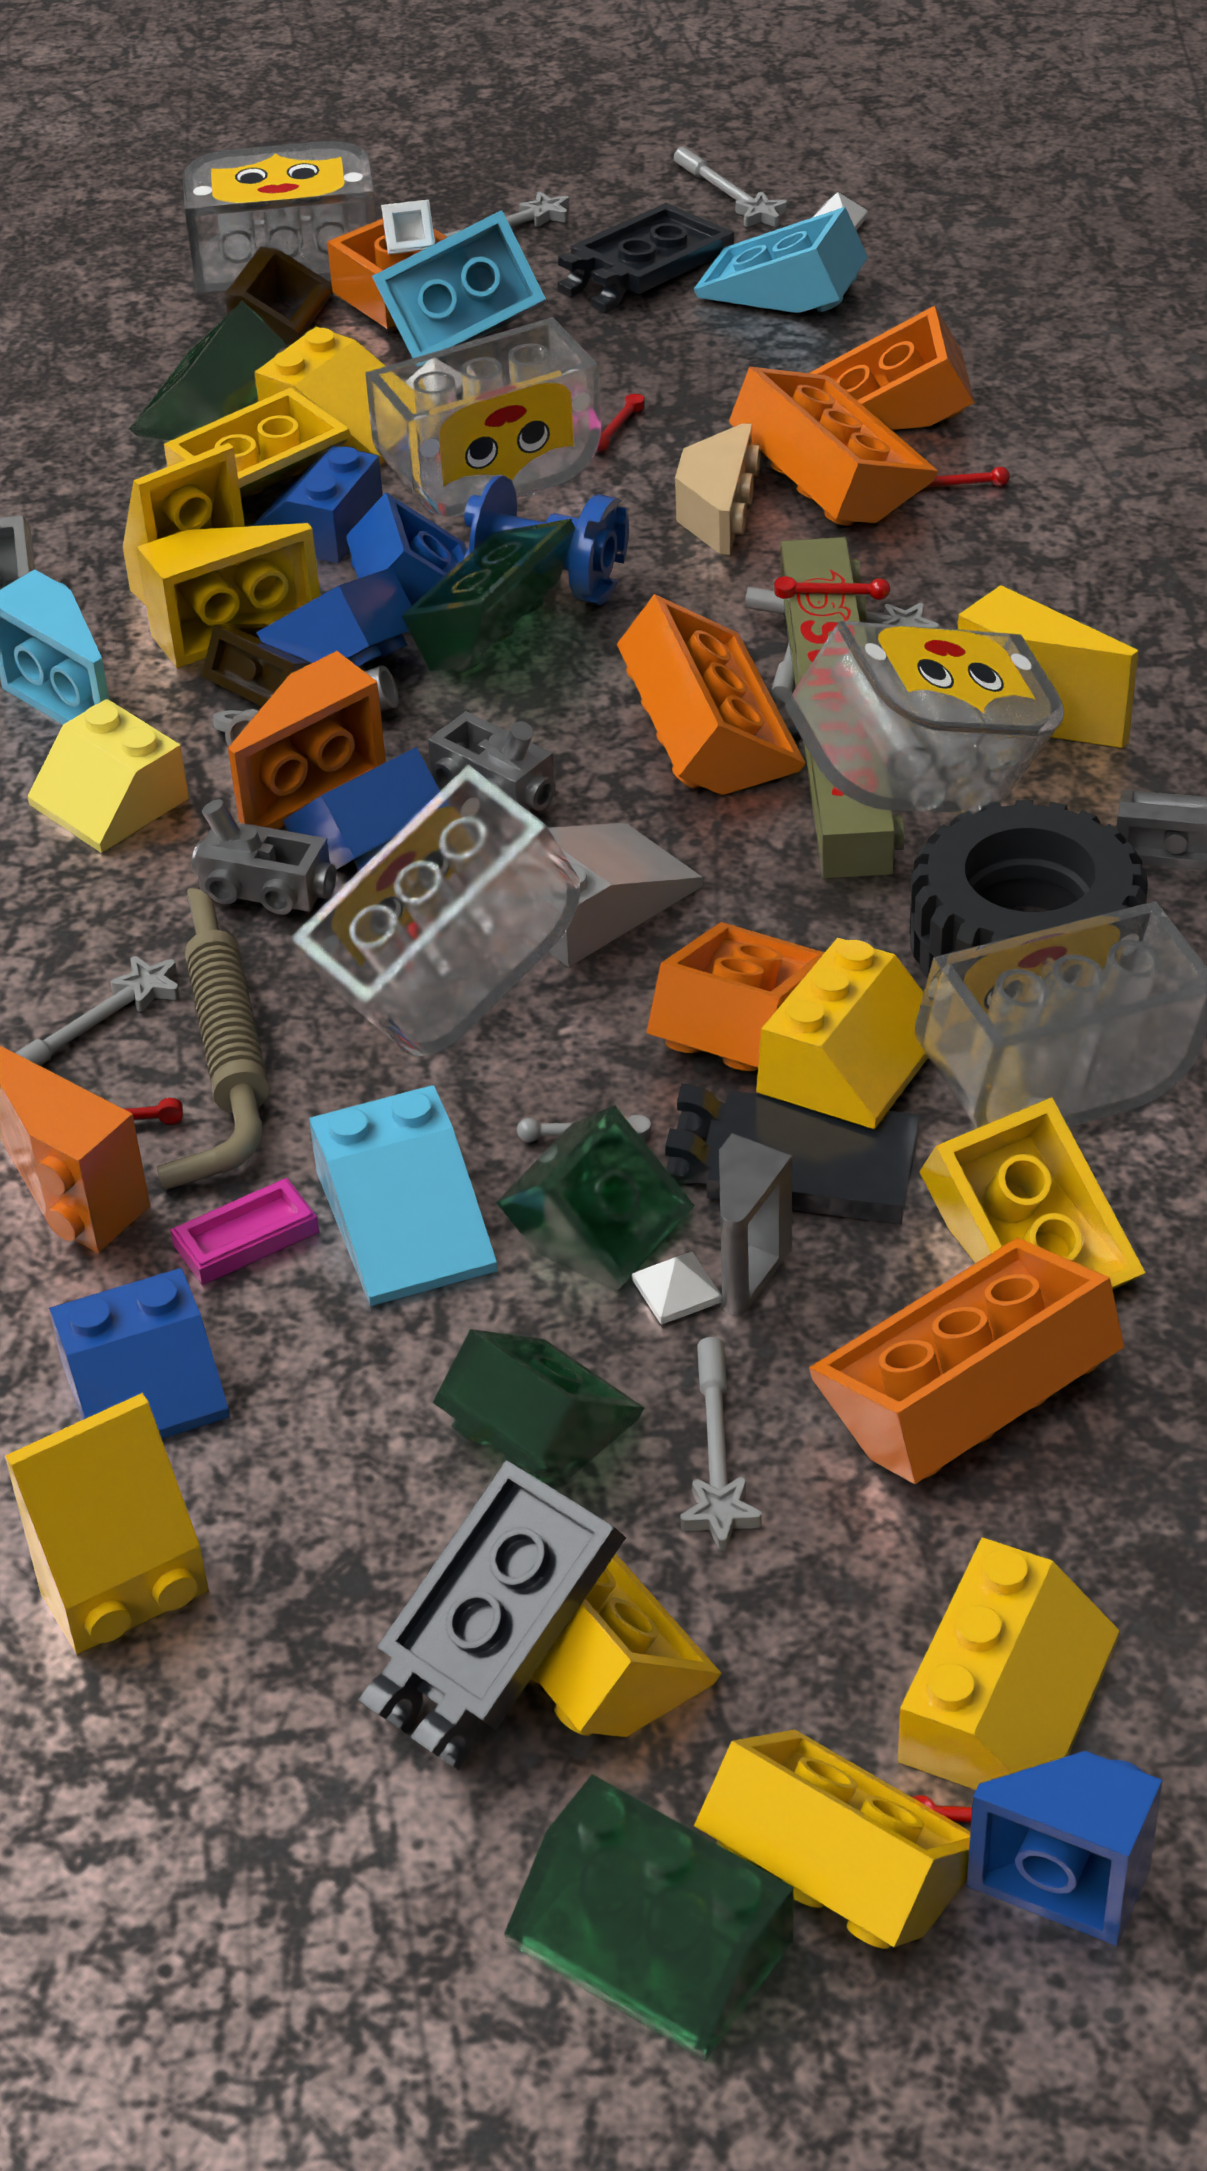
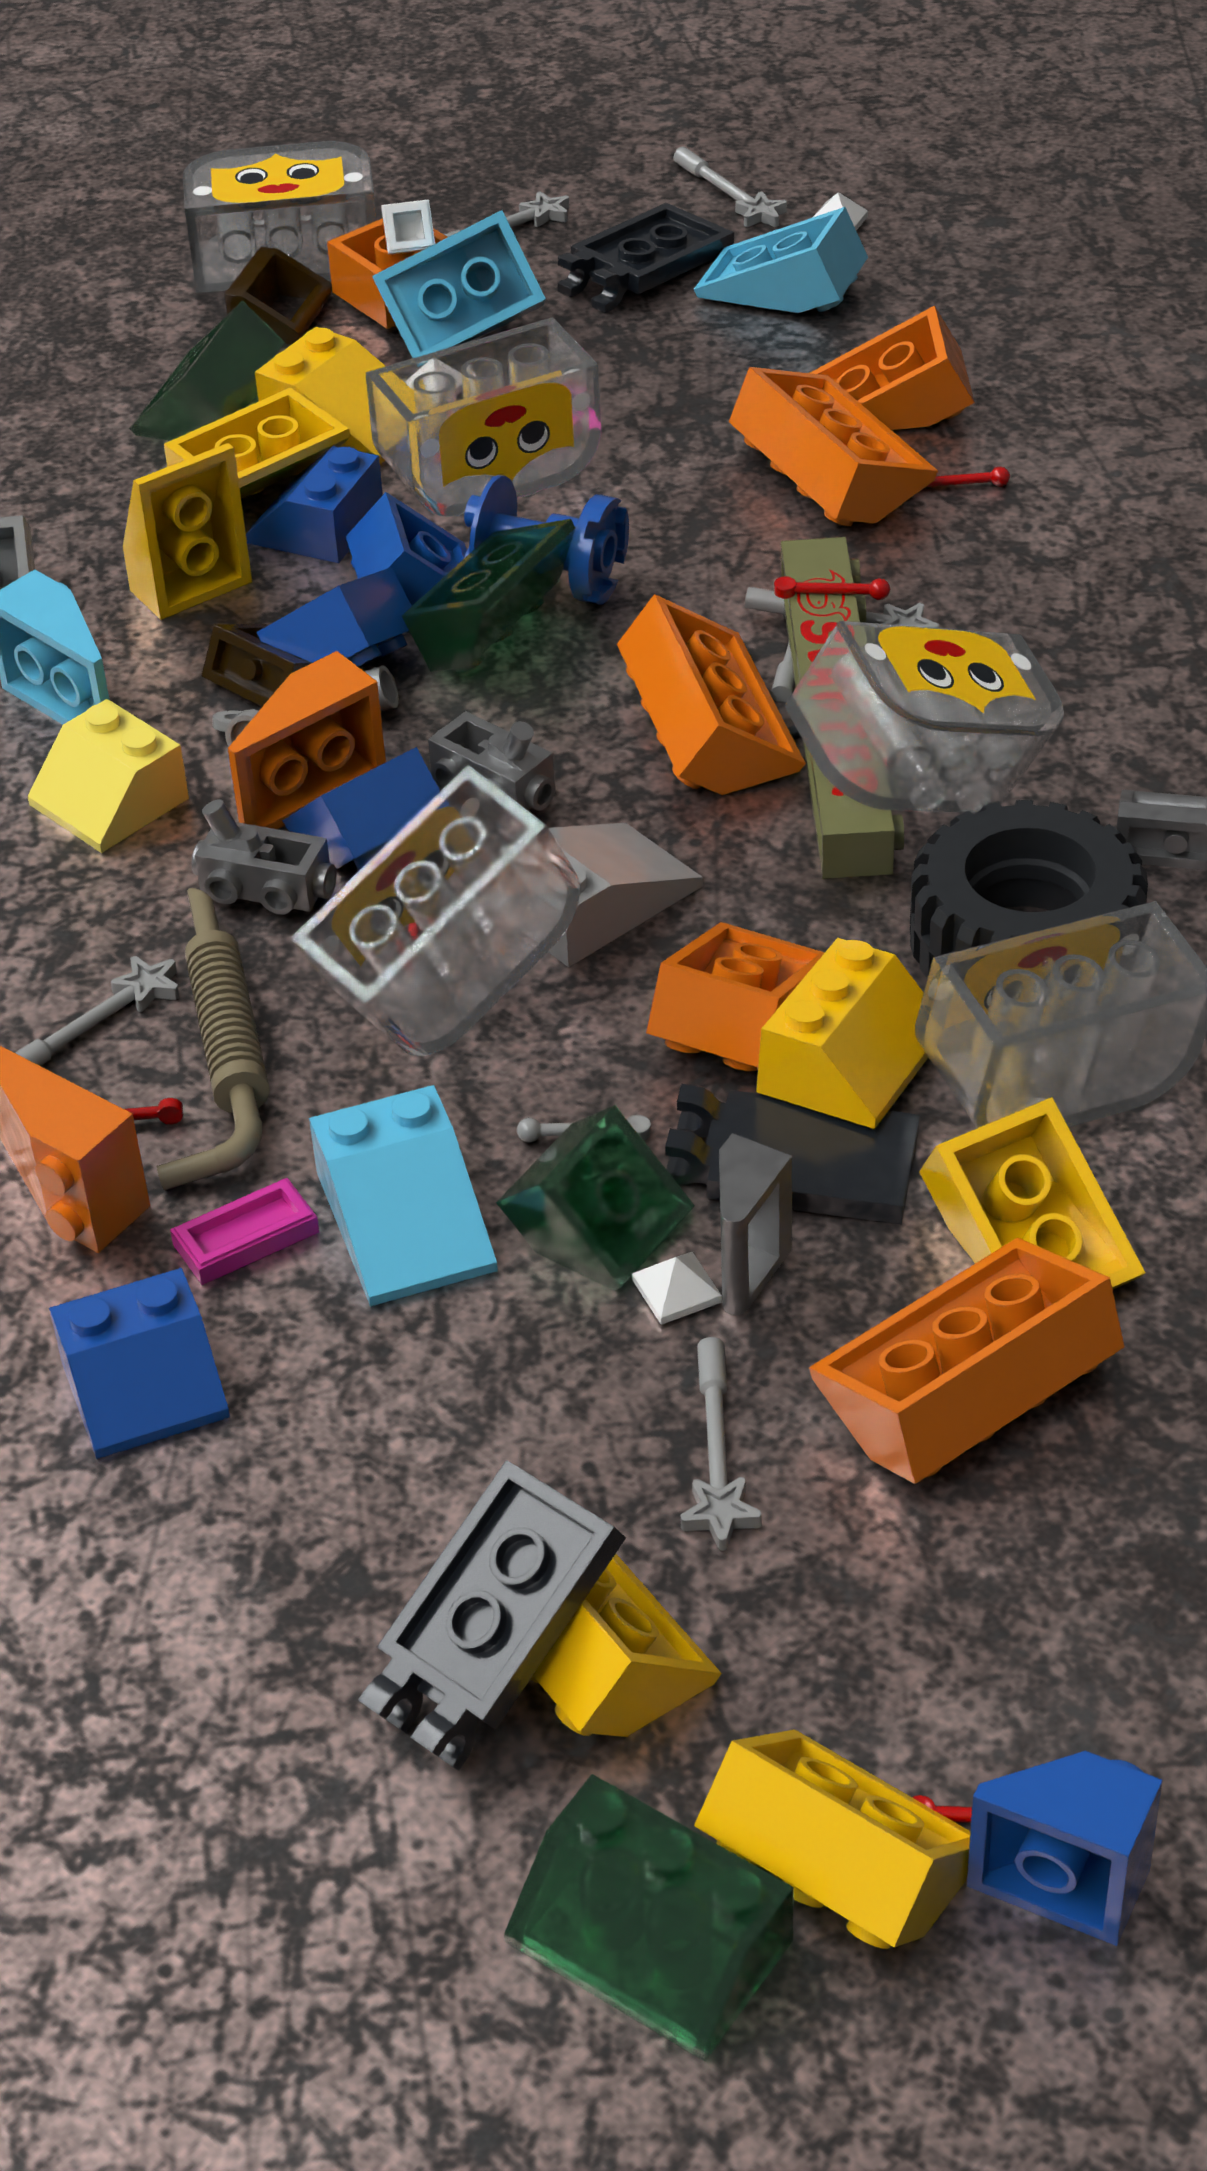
(106, 1524): yellow slope -> none
(224, 579): yellow slope -> none
(532, 1403): clear green slope -> none
(633, 403): red hinge -> none
(716, 485): tan slope -> none
(1005, 1671): yellow slope -> none
(1085, 666): yellow slope -> none

